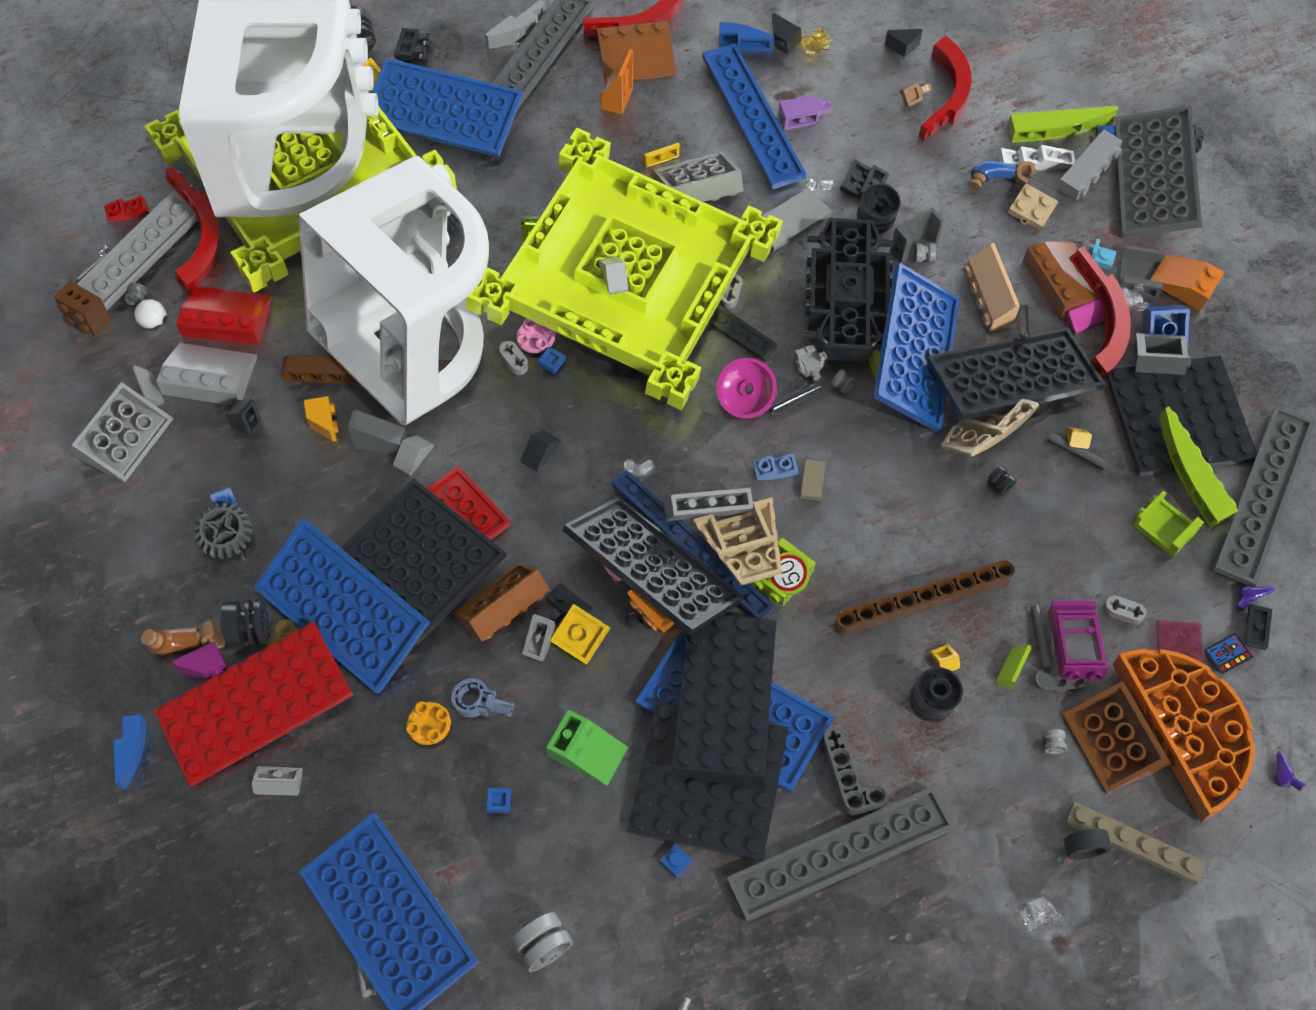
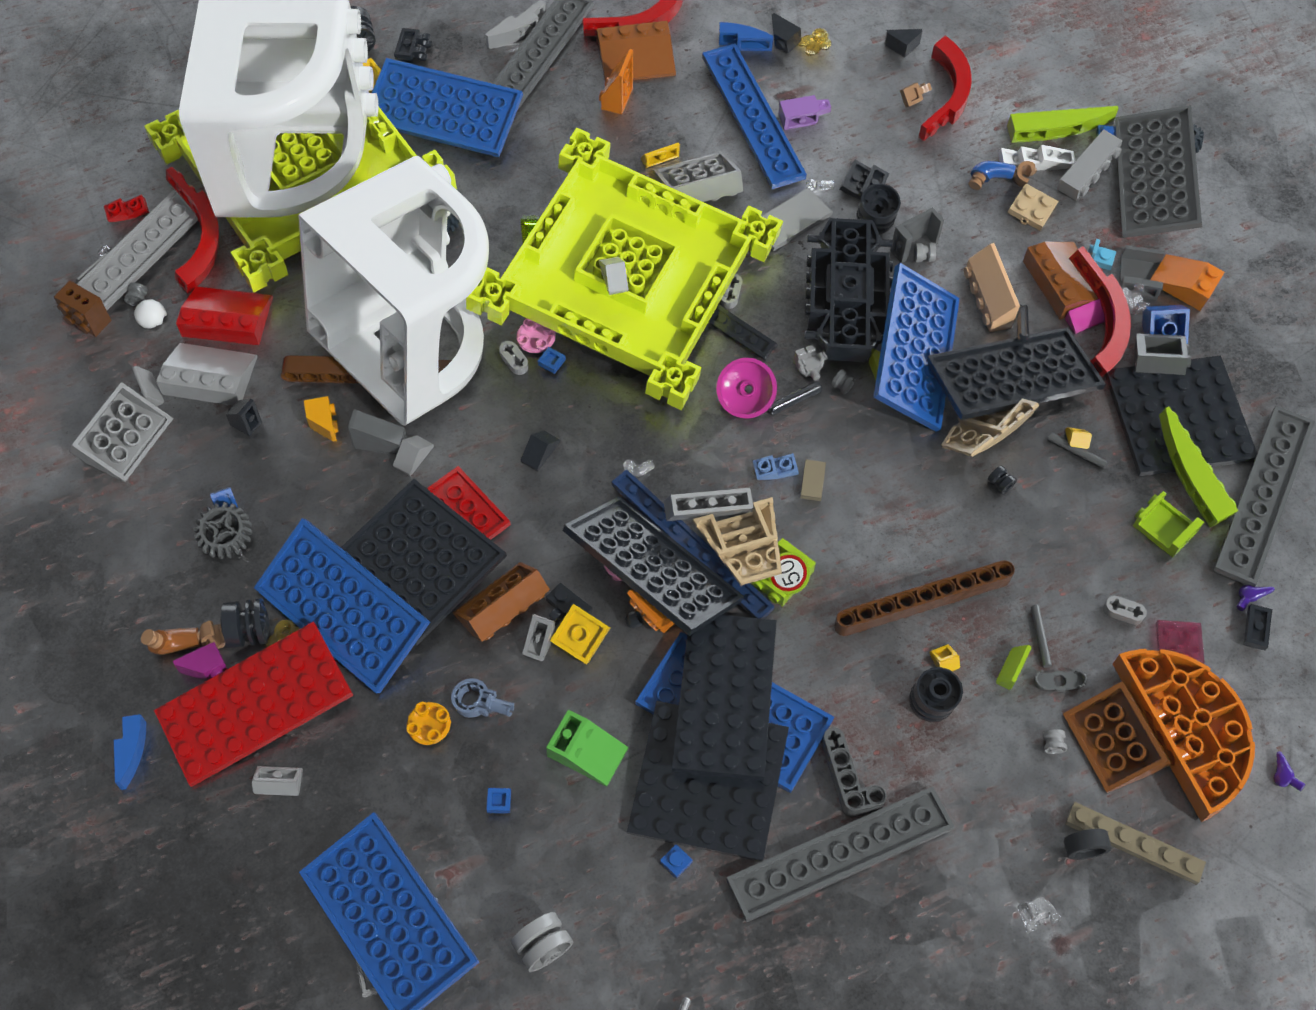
(1077, 640): magenta door -> none
(1227, 653): piece -> none

